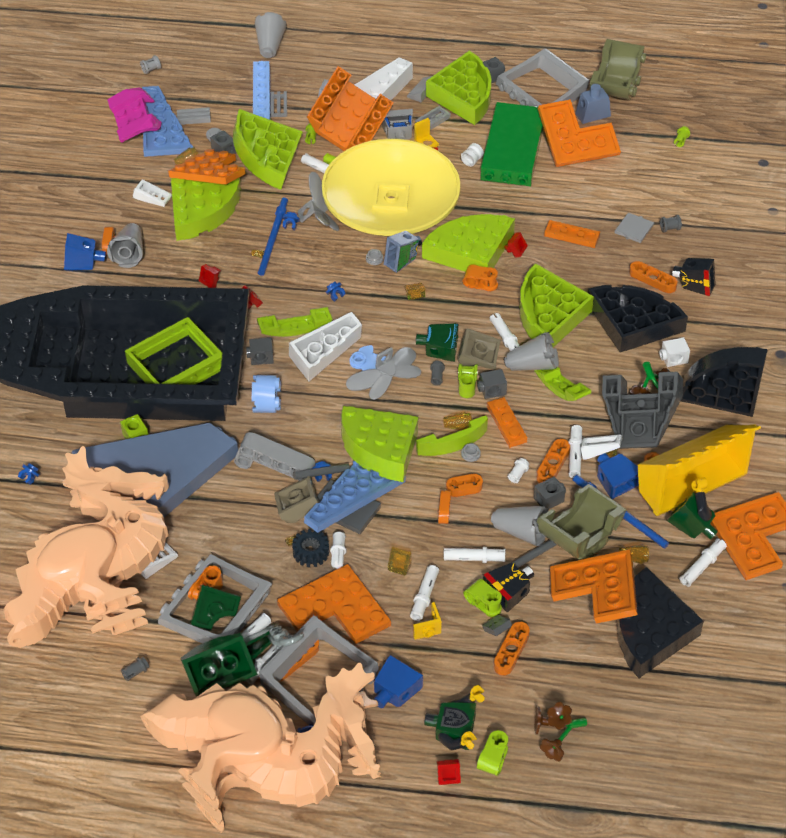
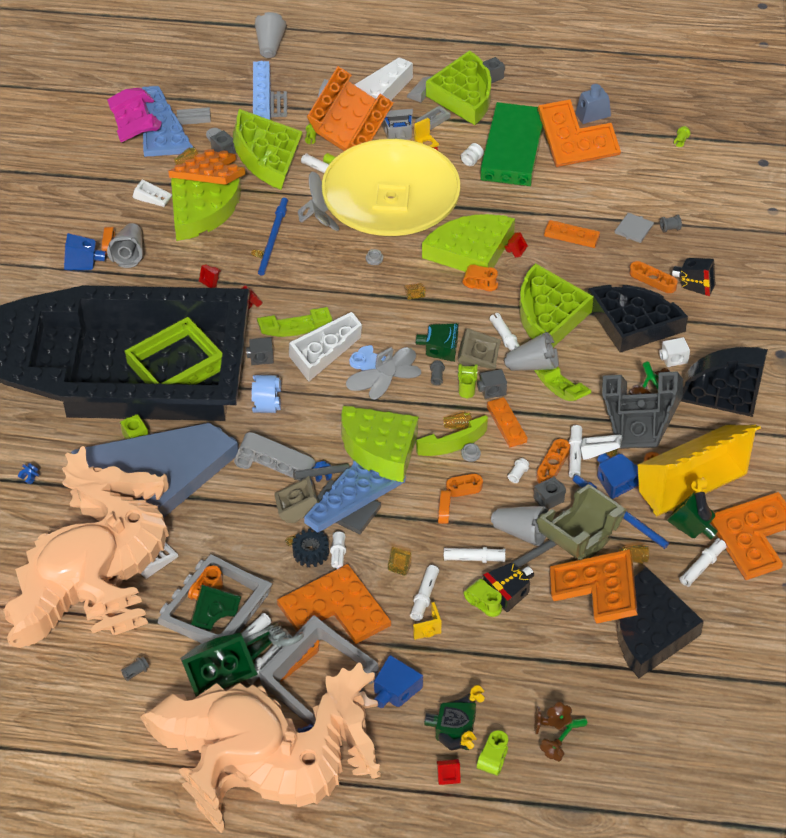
(150, 64): light grey bush -> none
(292, 218): blue plate -> none
(334, 288): blue plate -> none
(401, 250): sand blue torso -> none
(497, 625): dark grey tile -> none
(512, 656): orange beam -> none
(551, 65): light grey windscreen -> none
(620, 69): olive cylinder -> none

